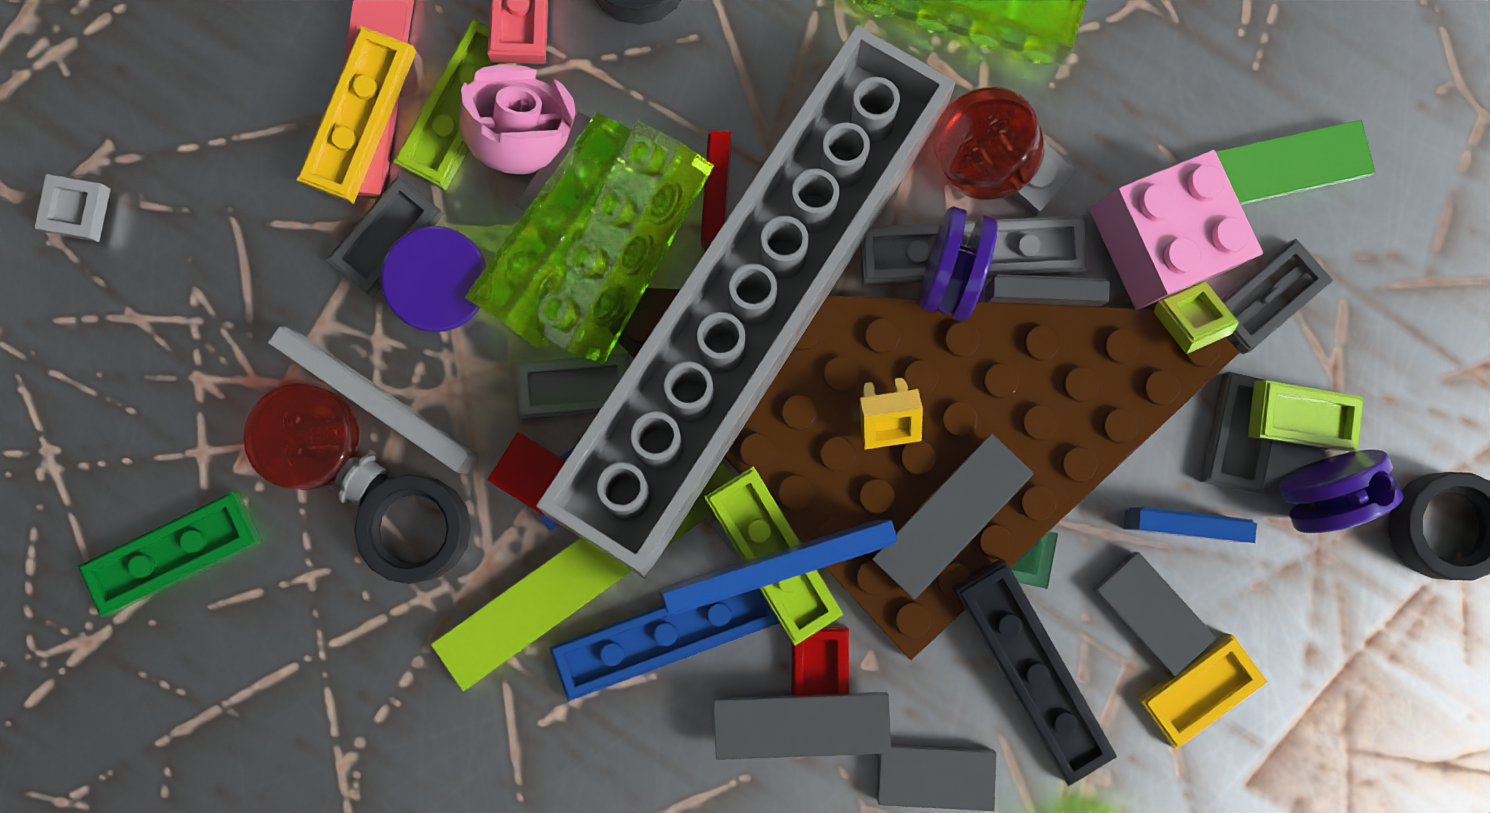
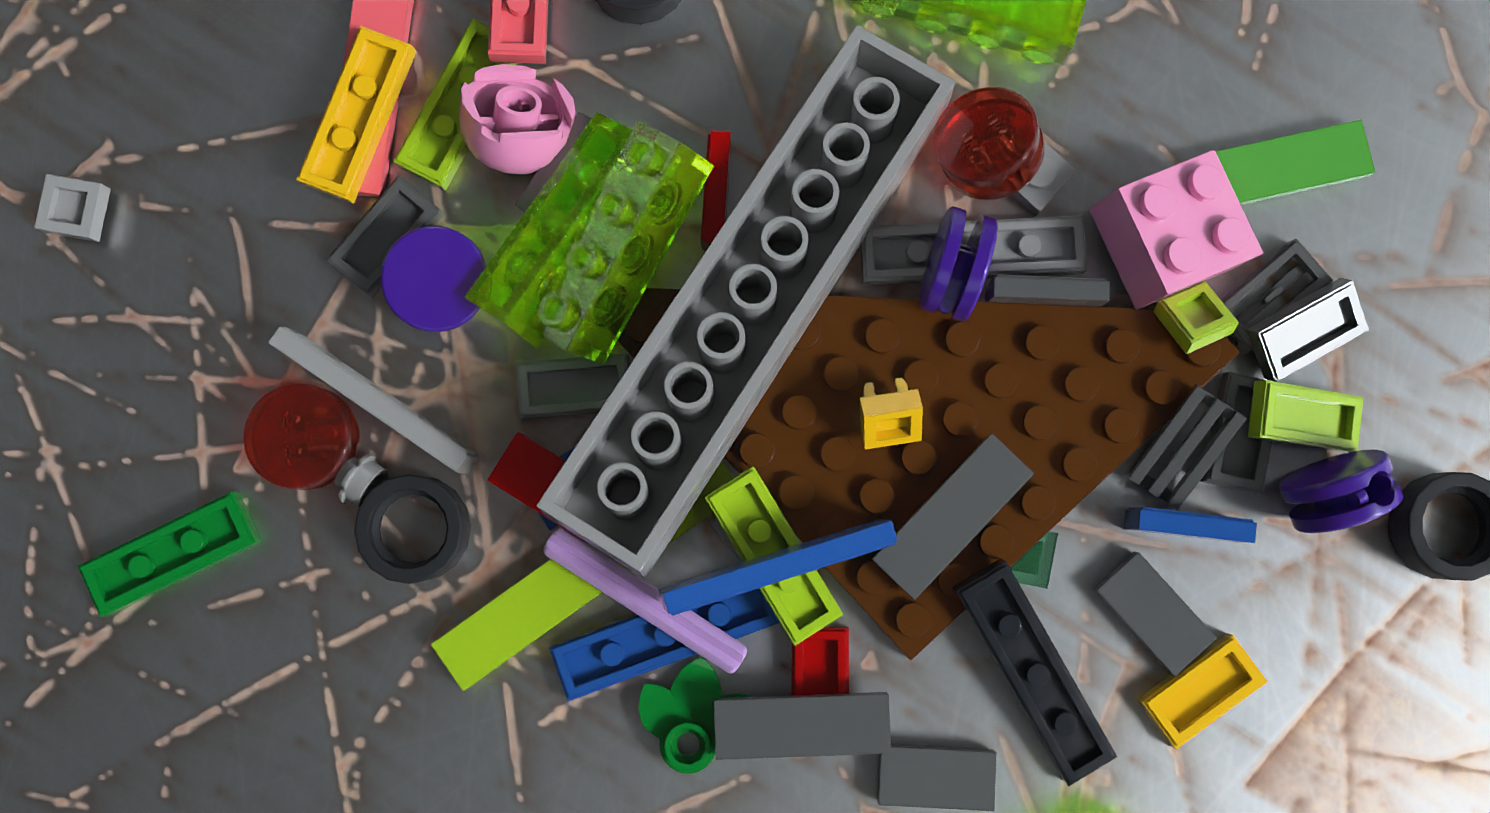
(644, 600): none -> lavender axle
(684, 710): none -> green plate
(1204, 460): none -> dark grey tile
(1307, 329): none -> tile

